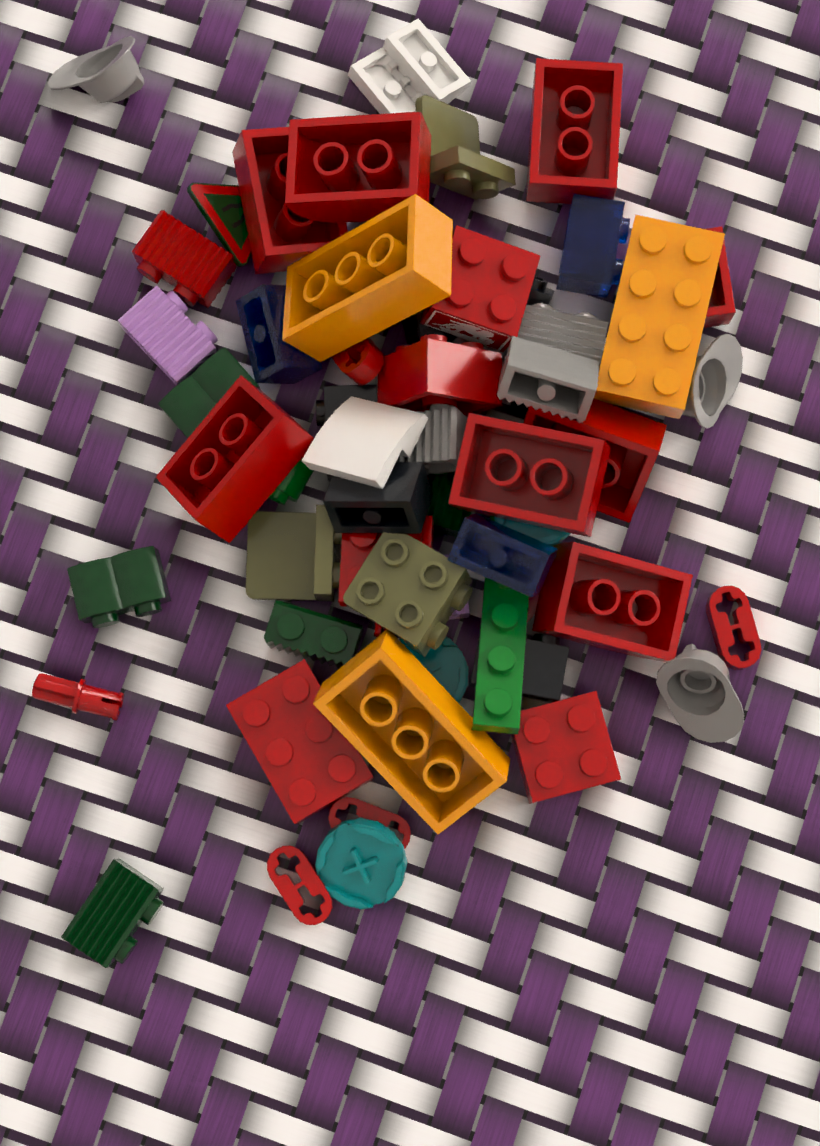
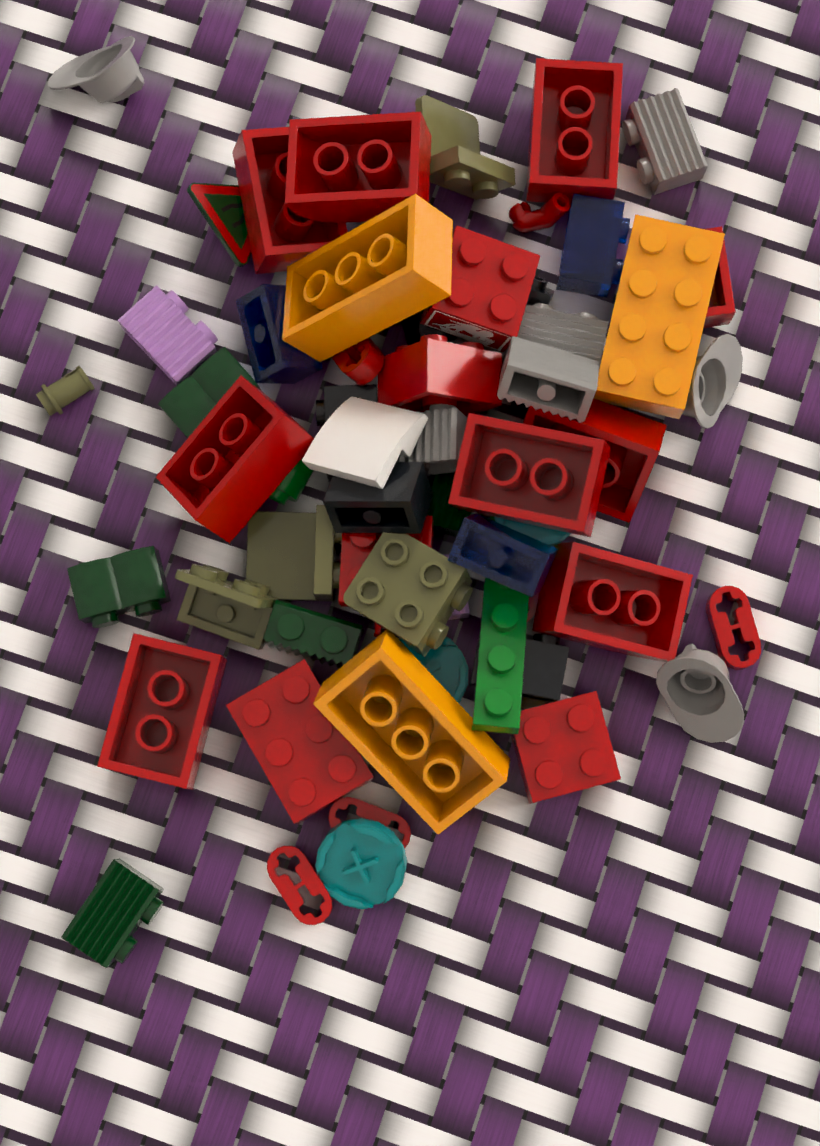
(64, 391): none -> olive pin
(78, 696): red axle -> none
(162, 711): none -> red brick
(184, 260): red brick -> none
(224, 607): none -> olive bracket
(406, 69): white slope -> none
(526, 220): none -> red arm
(664, 142): none -> light grey brick

